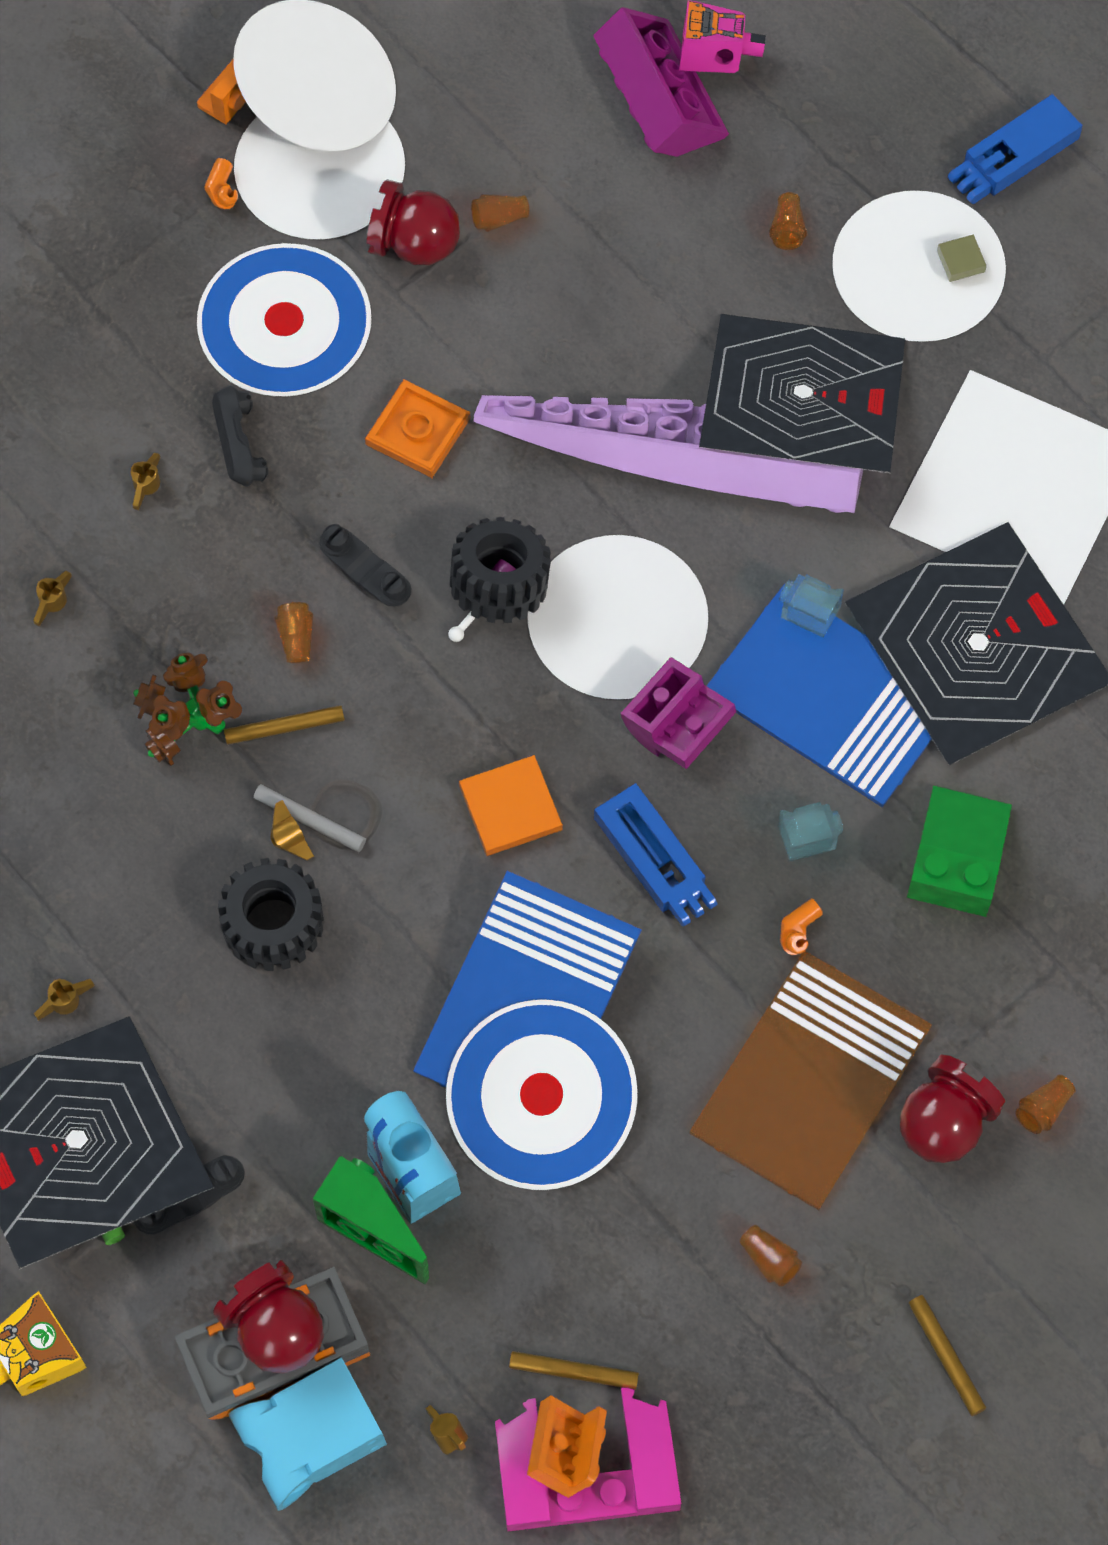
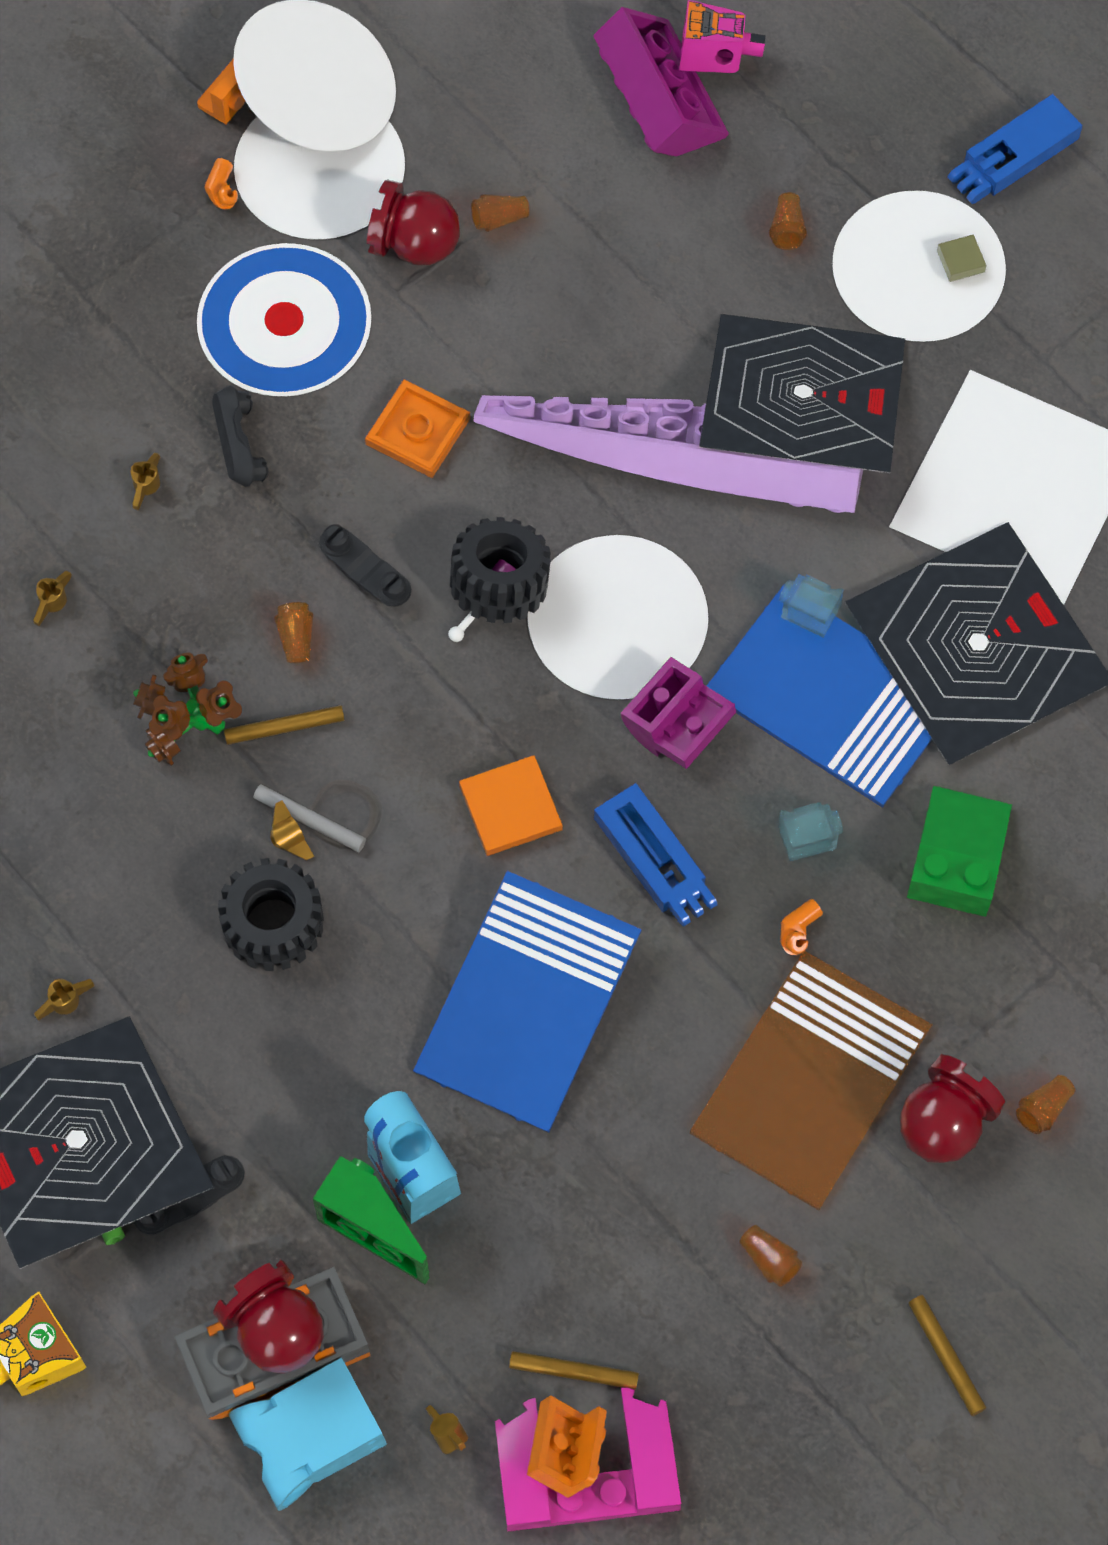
(541, 1094): sticker -> none

